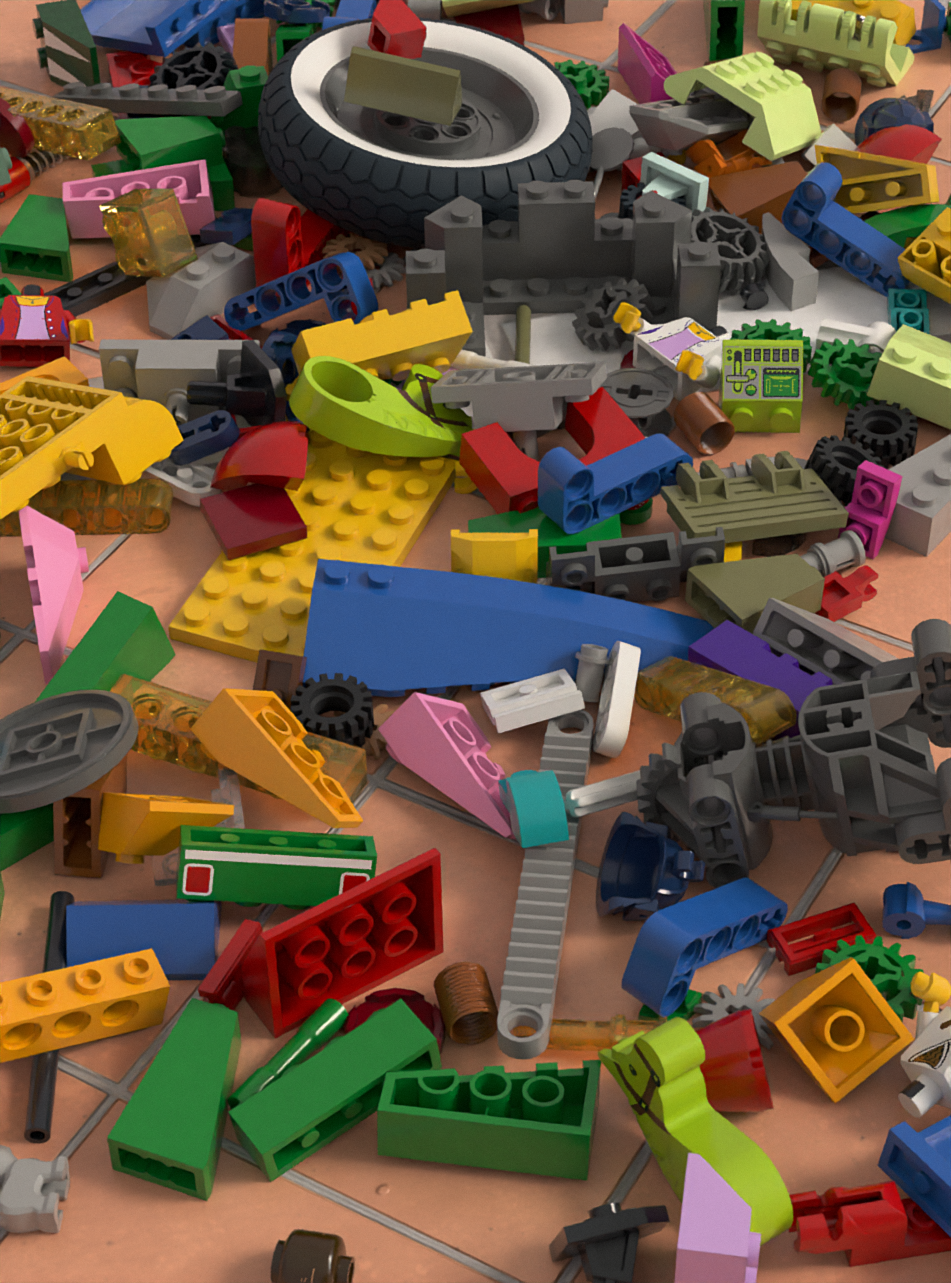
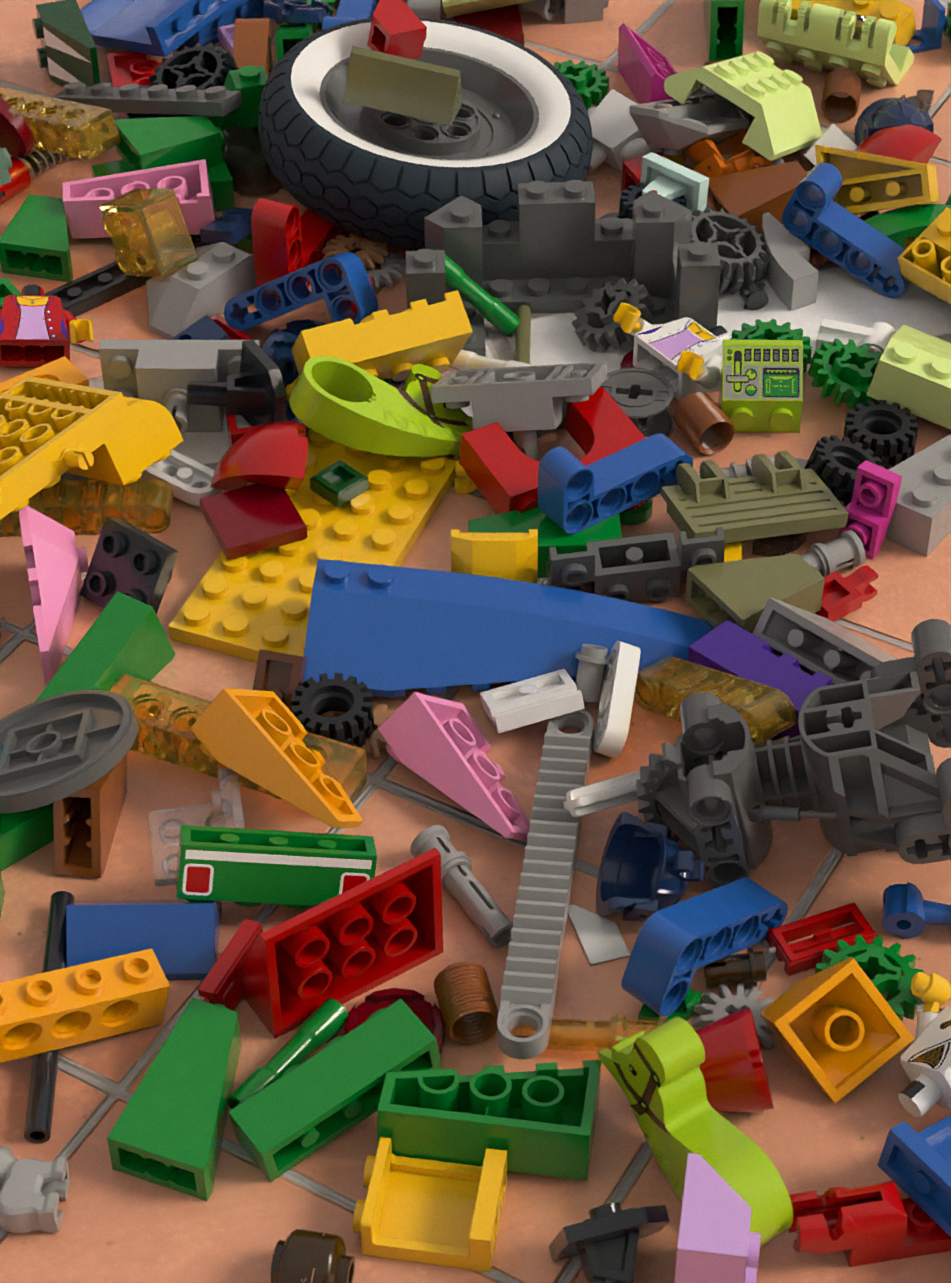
(128, 563): none -> black plate
(151, 823): light orange slope -> none
(205, 437): dark blue beam -> none
(339, 483): none -> dark green tile
(431, 1209): none -> yellow panel
(462, 884): none -> light grey pin
(489, 306): none -> green piece
(535, 807): teal brick -> none
(597, 935): none -> white sticker
(608, 151): light grey piece -> none
(736, 969): none -> dark brown pin
(908, 308): teal slope -> none

